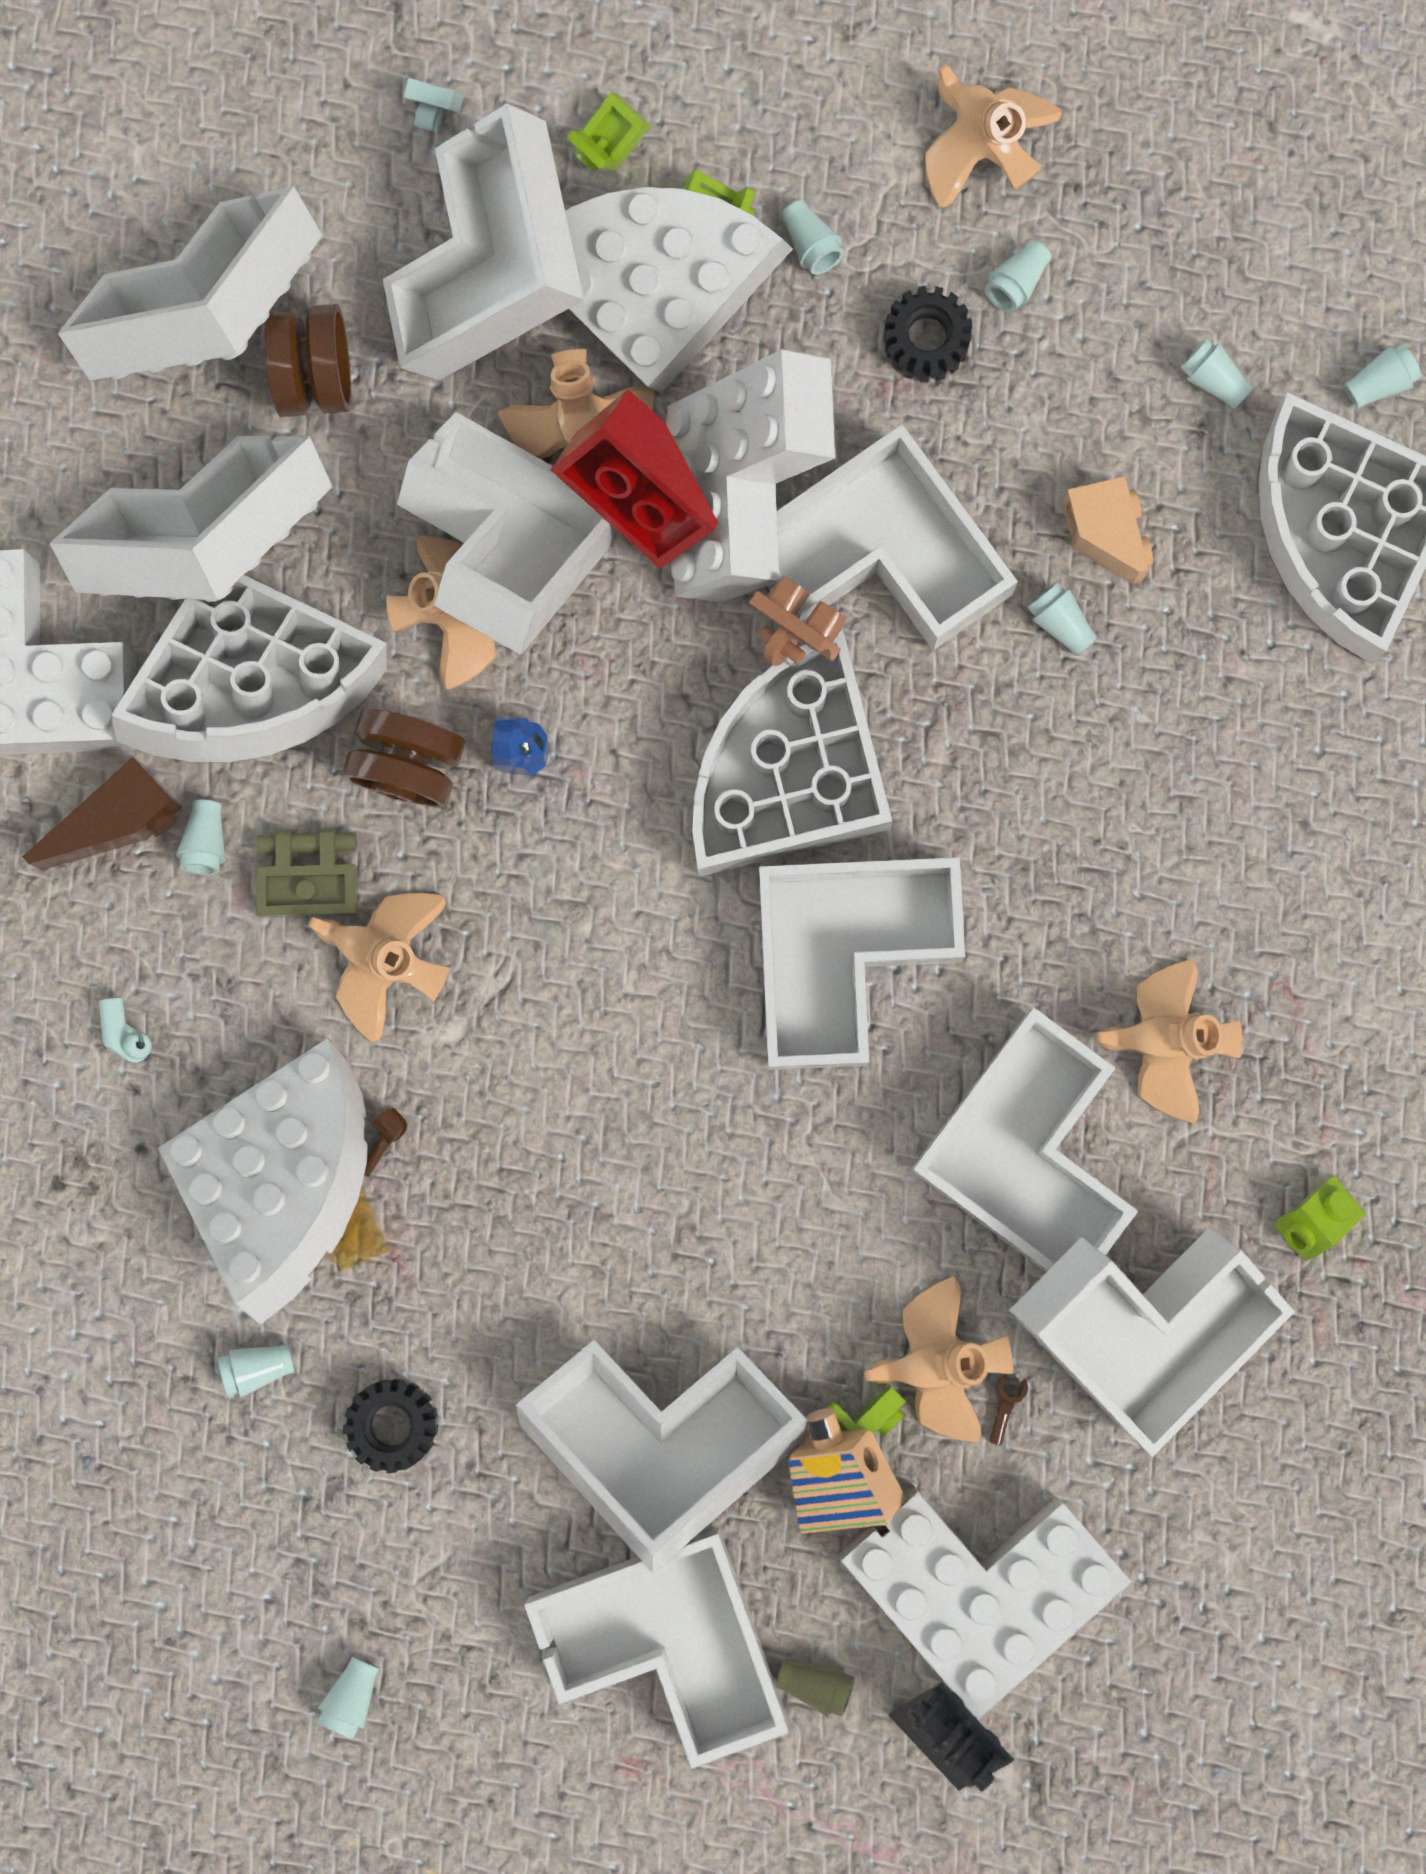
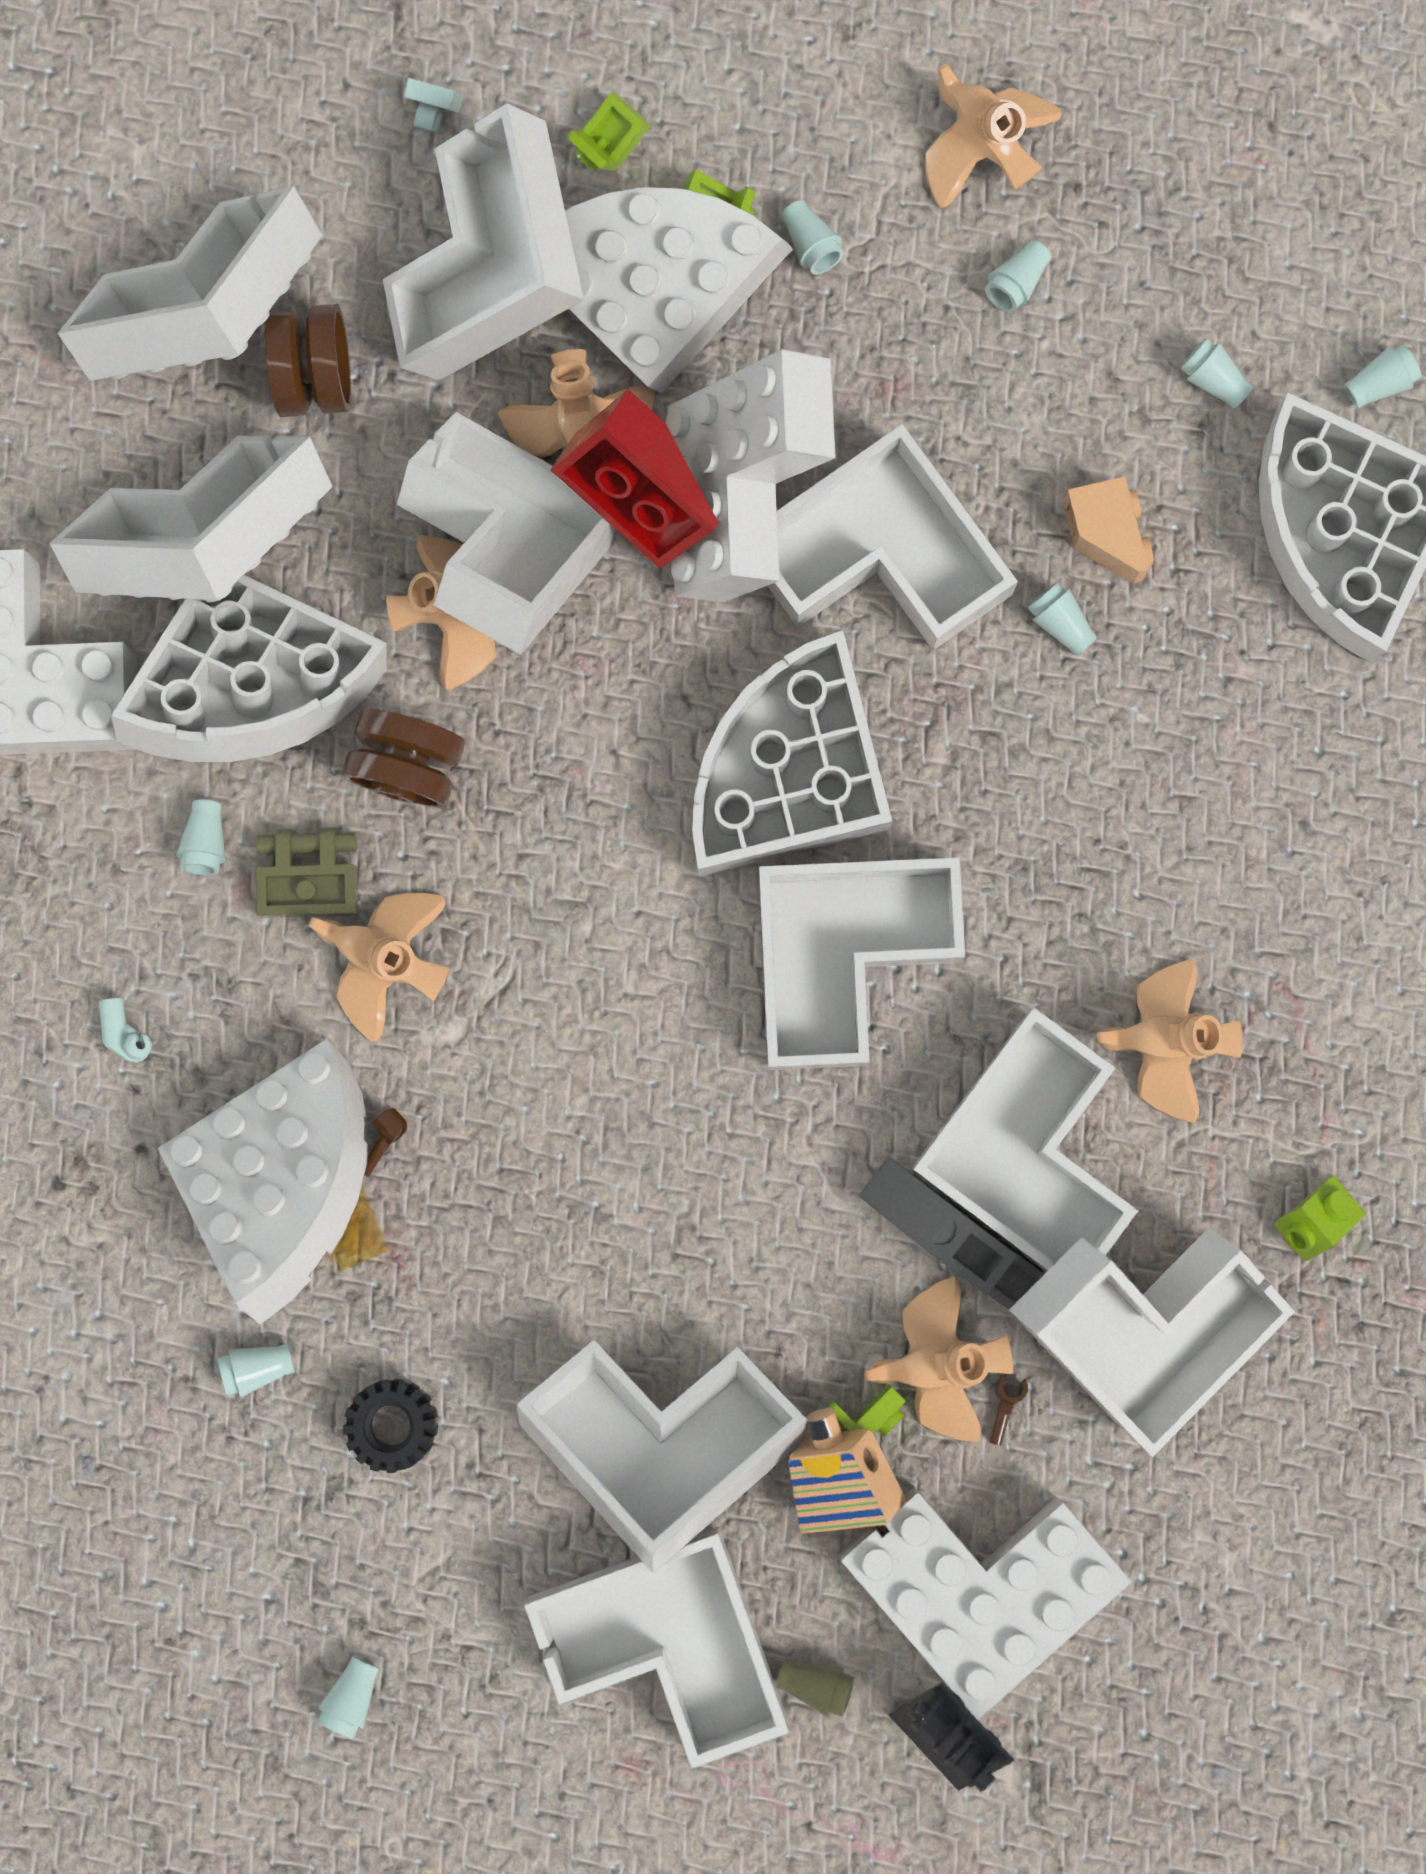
(115, 815): reddish brown slope -> none
(519, 746): blue rock -> none
(817, 631): nougat hips -> none
(933, 306): black tyre -> none
(950, 1234): none -> dark grey slope

